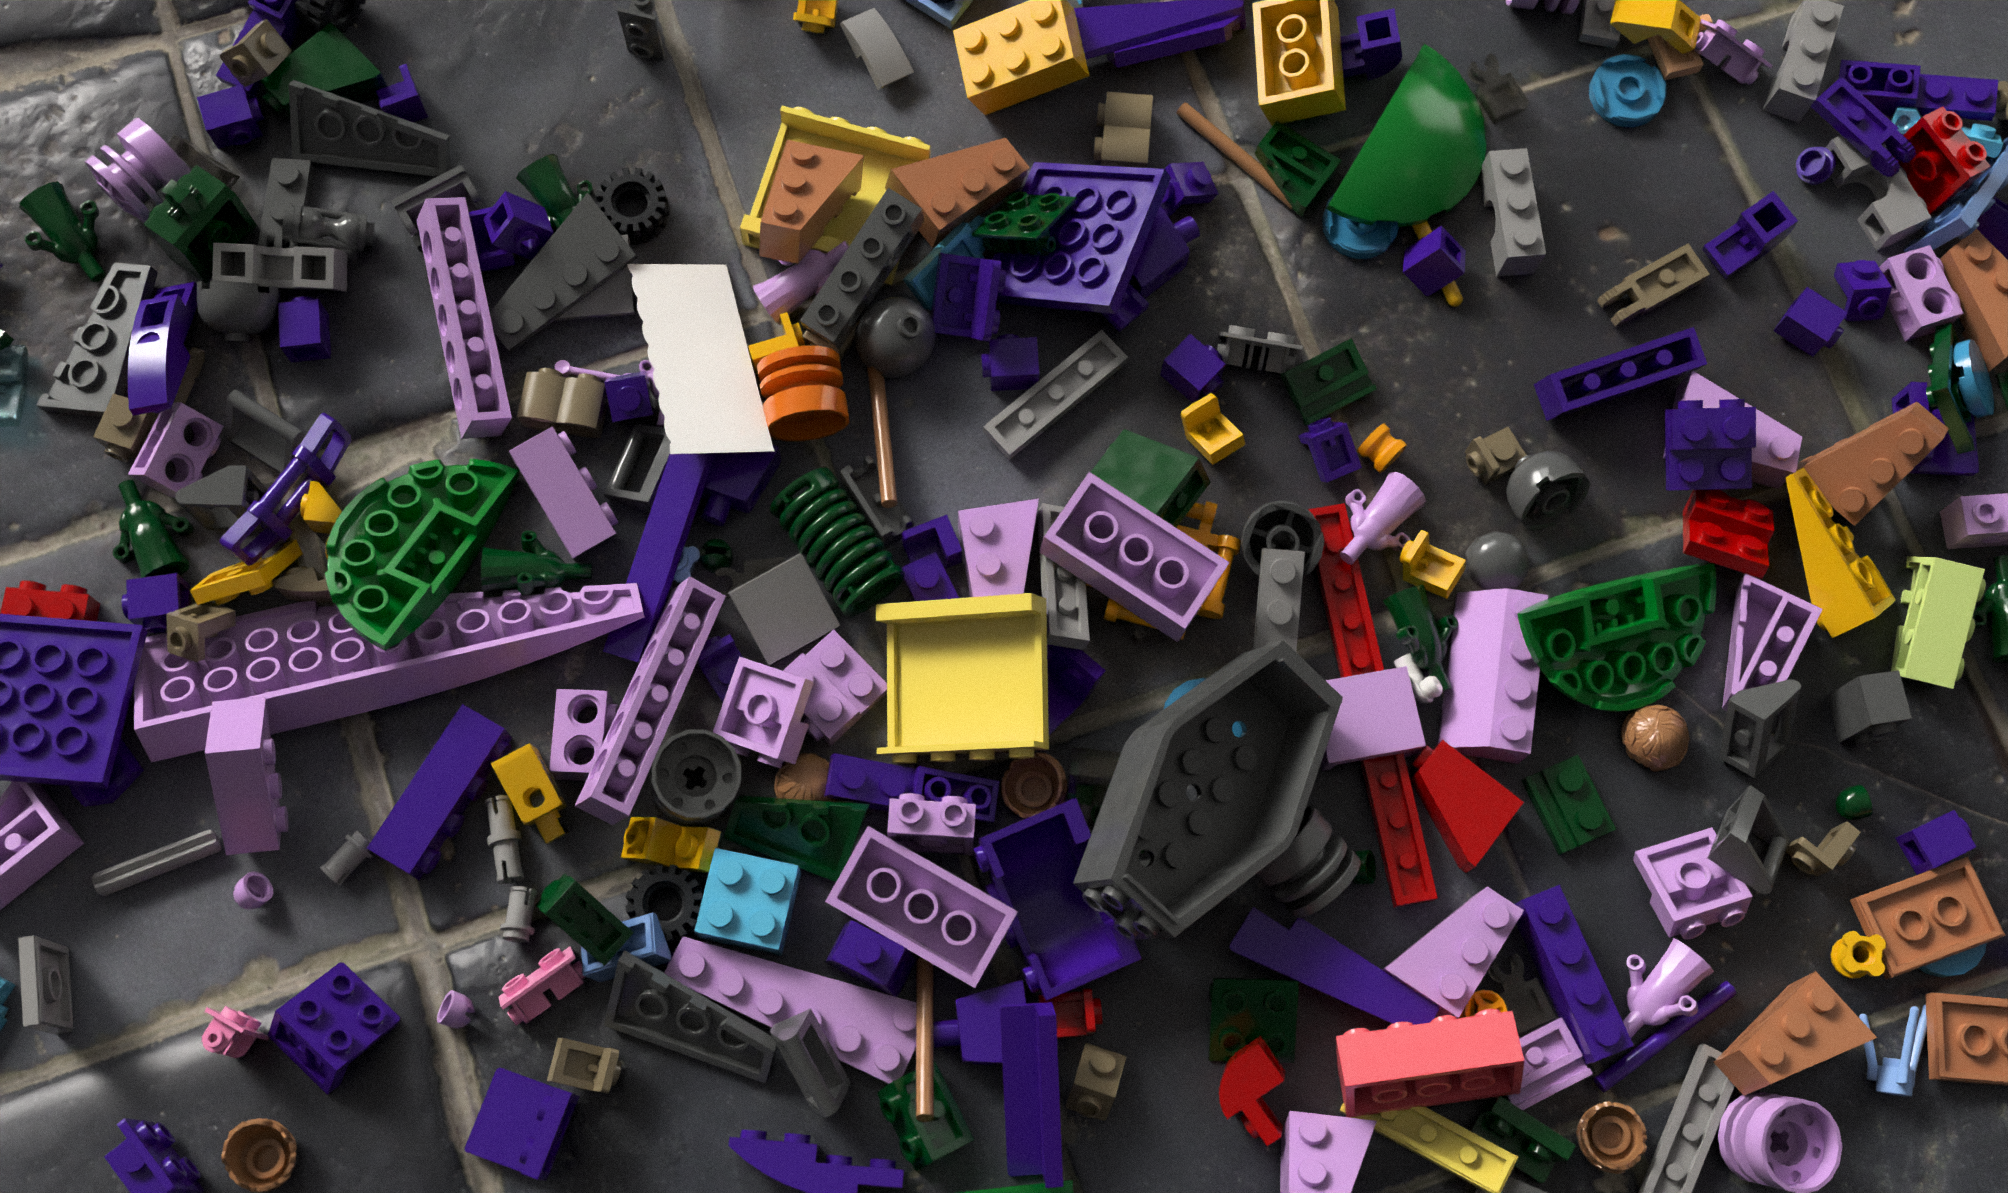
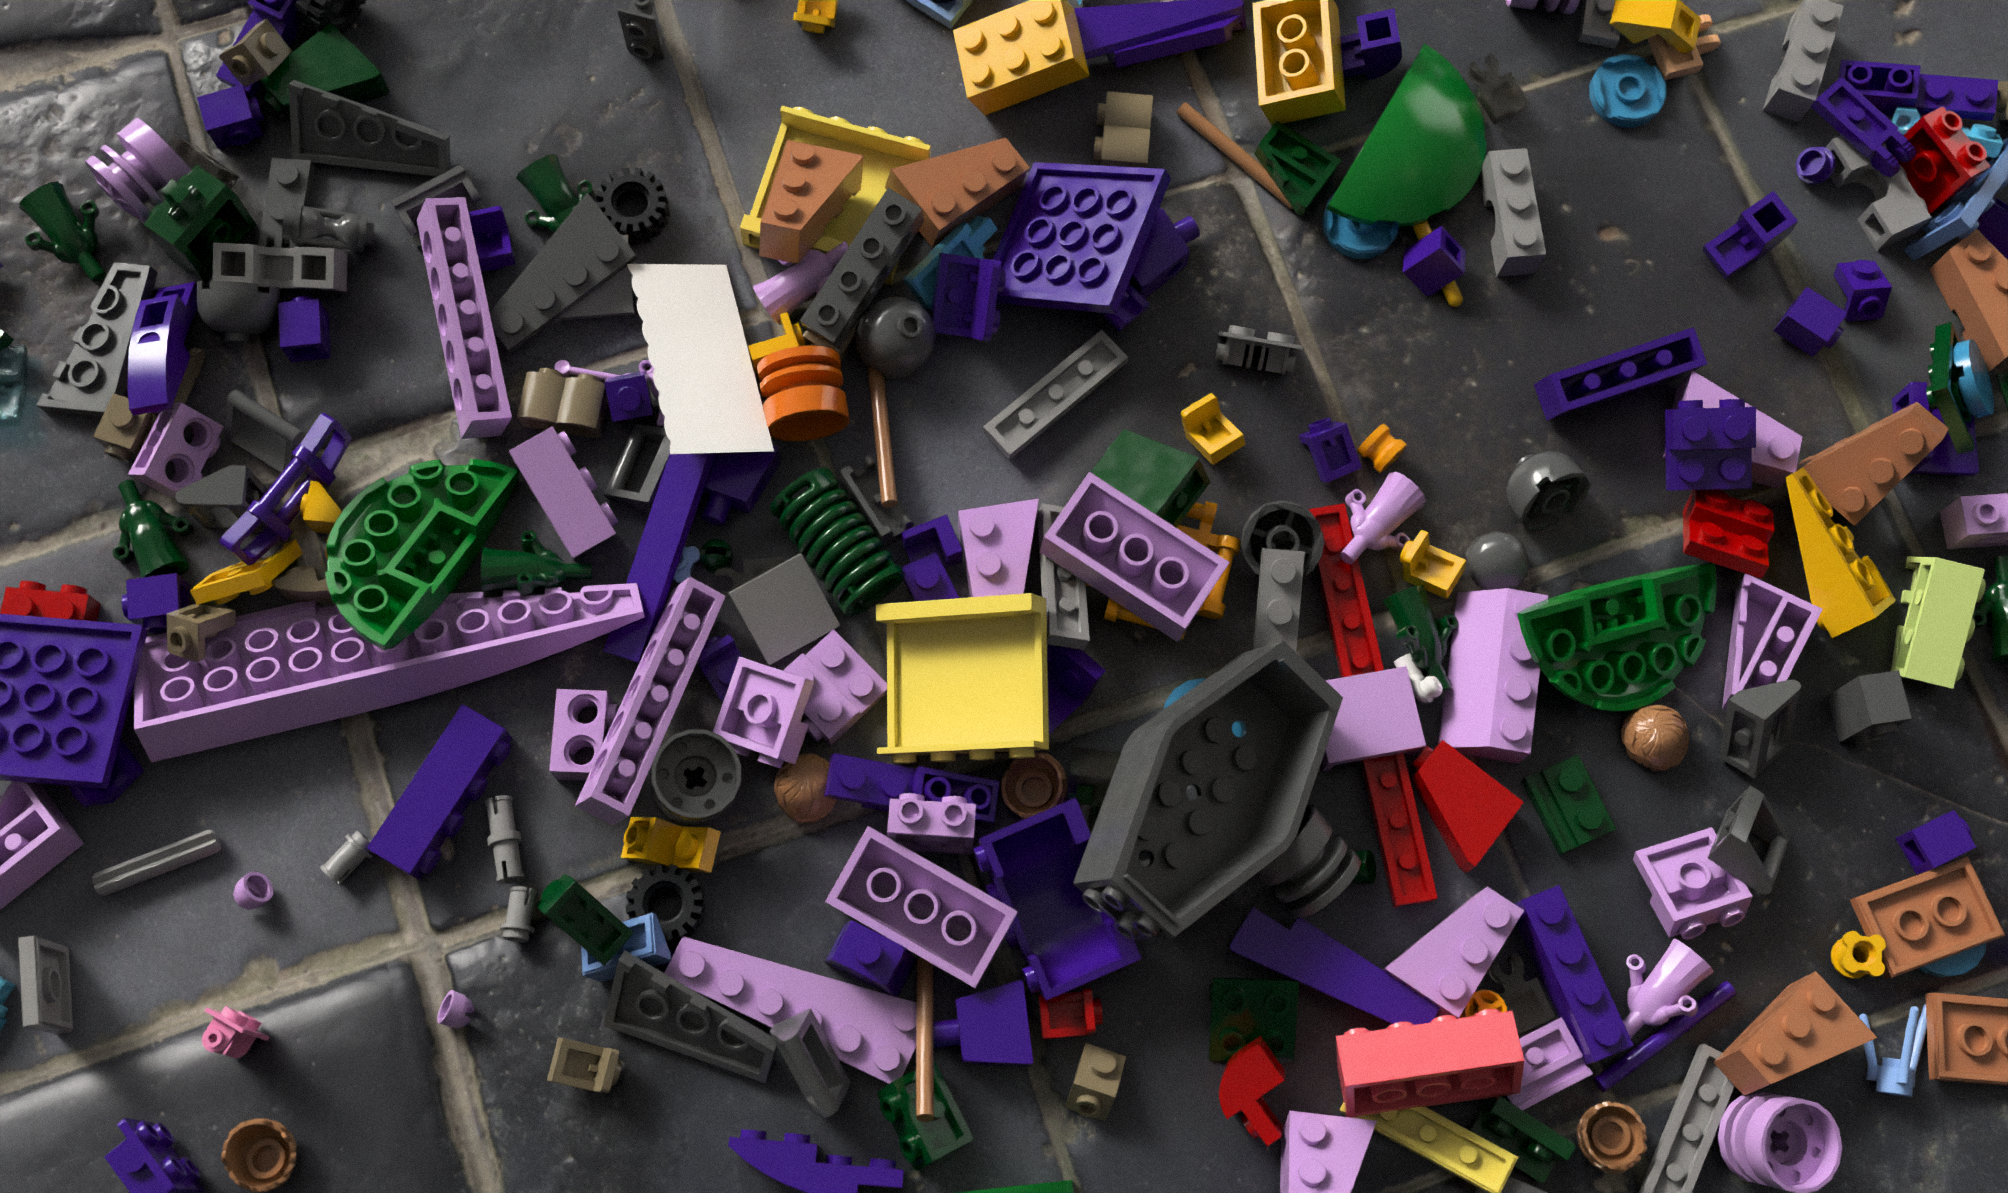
(244, 776): lavender wedge -> none
(331, 1025): dark purple bracket -> none
(402, 98): dark purple panel -> none
(518, 225): dark purple brick -> none
(521, 776): yellow torso -> none
(521, 1124): dark purple bracket -> none
(527, 992): bright pink hinge -> none
(748, 901): medium azure brick -> none
(798, 832): dark green wing -> none
(878, 47): light grey slope -> none
(1011, 363): dark purple brick -> none
(1024, 223): dark green hinge -> none
(1031, 1091): dark purple panel -> none
(1188, 185): dark purple bracket -> none
(1194, 369): dark purple brick -> none
(1328, 381): dark green plate -> none
(1494, 455): dark tan bracket -> none
(1656, 284): dark tan hinge -> none
(1743, 57): lavender hinge -> none
(1833, 850): dark tan bracket -> none
(1854, 803): dark green hinge -> none
(1911, 295): lavender brick -> none

